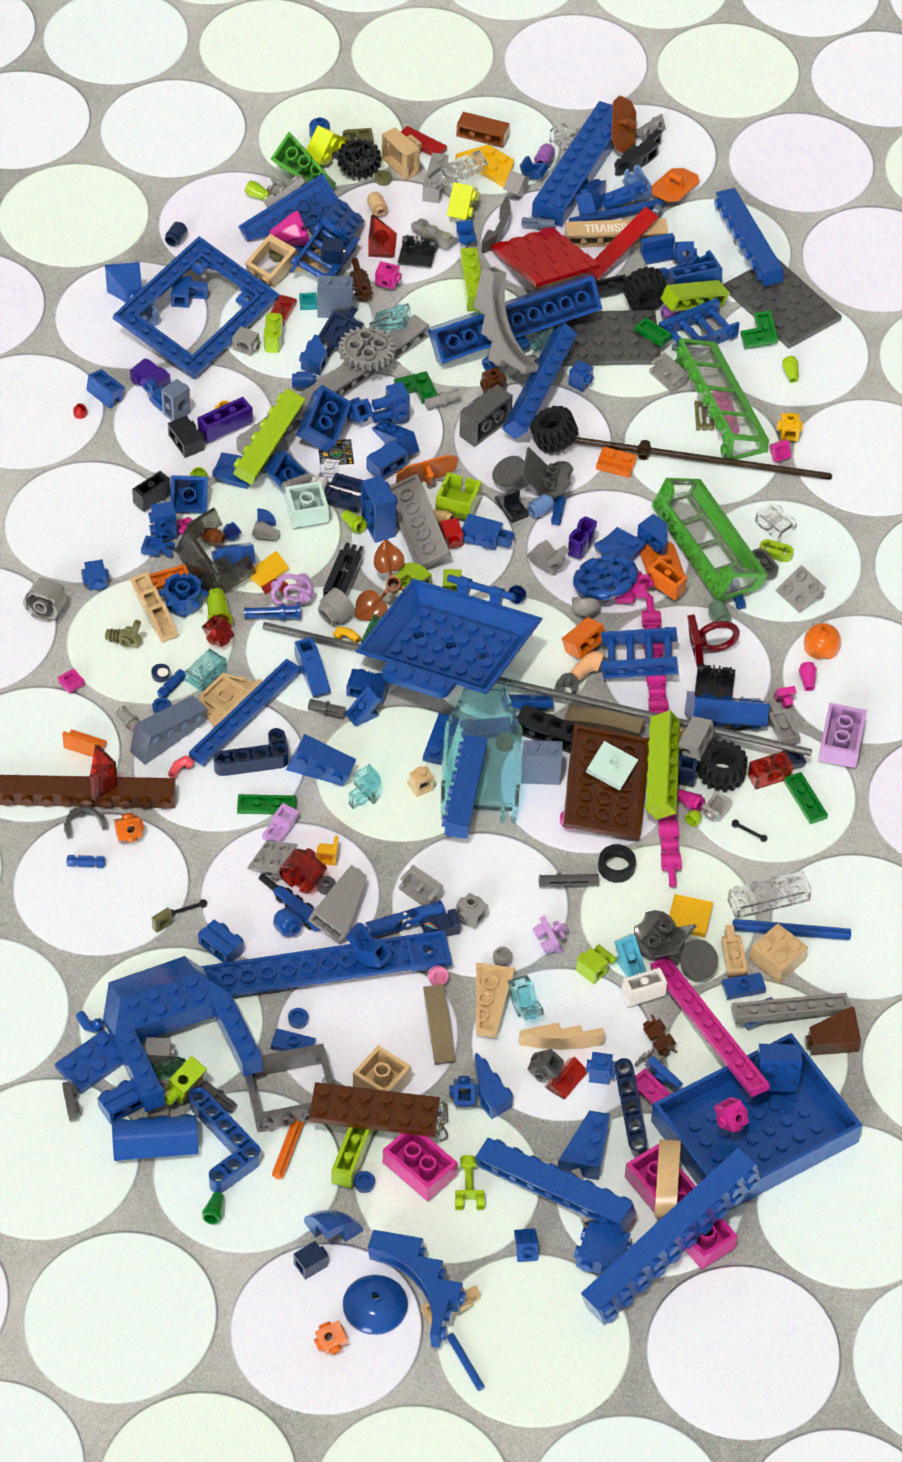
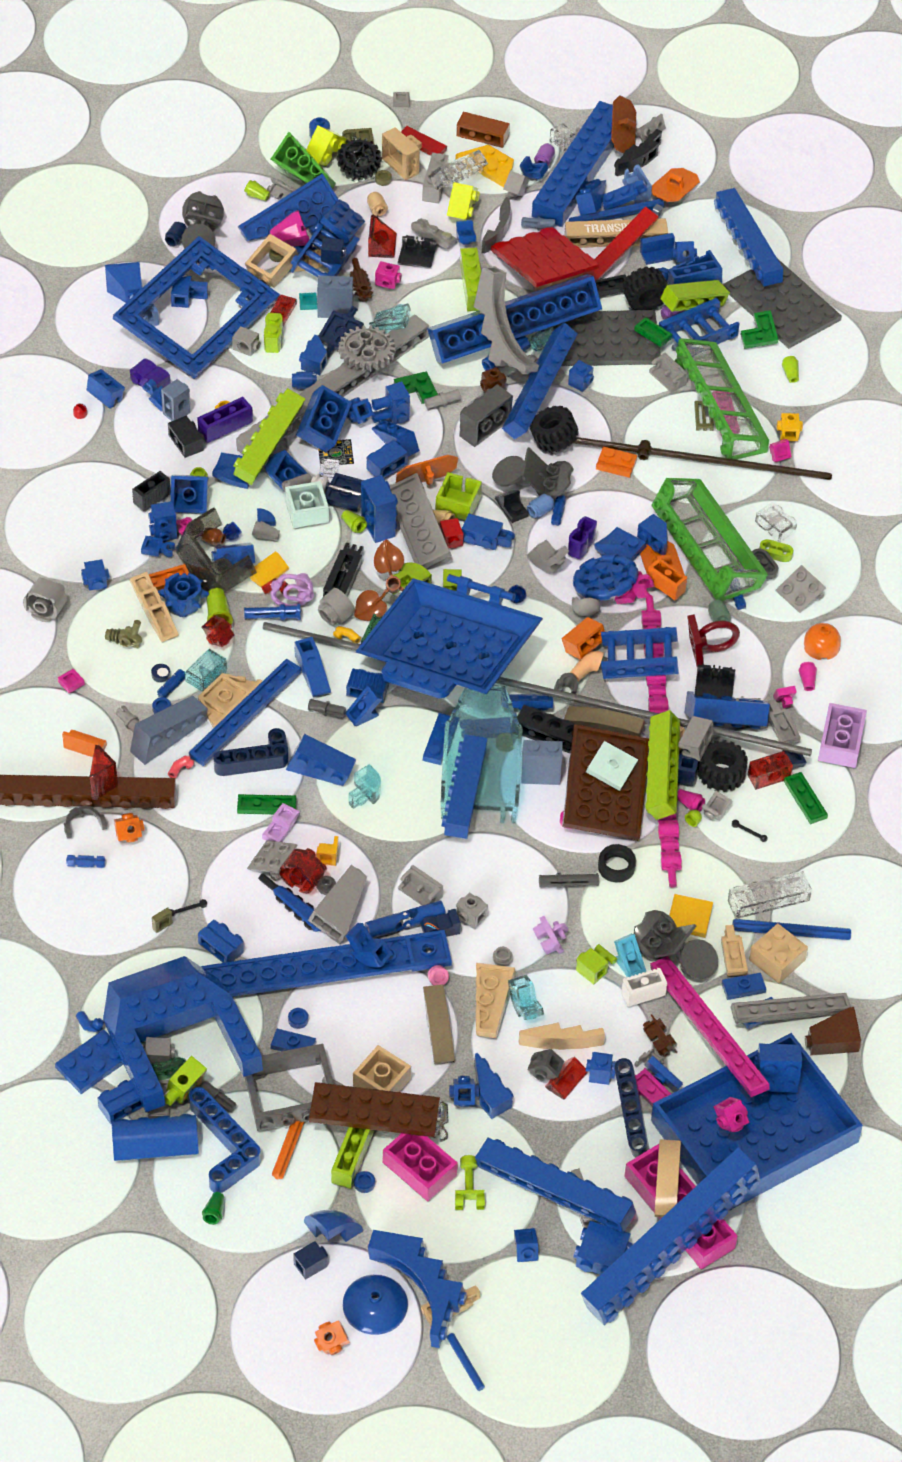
(73, 1108): dark grey plate -> none
(199, 220): none -> dark grey piece
(284, 190): light grey plate -> none
(287, 922): blue head -> none
(400, 99): none -> light grey tile
(419, 776): tan brick -> none
(587, 1146): blue wedge -> none

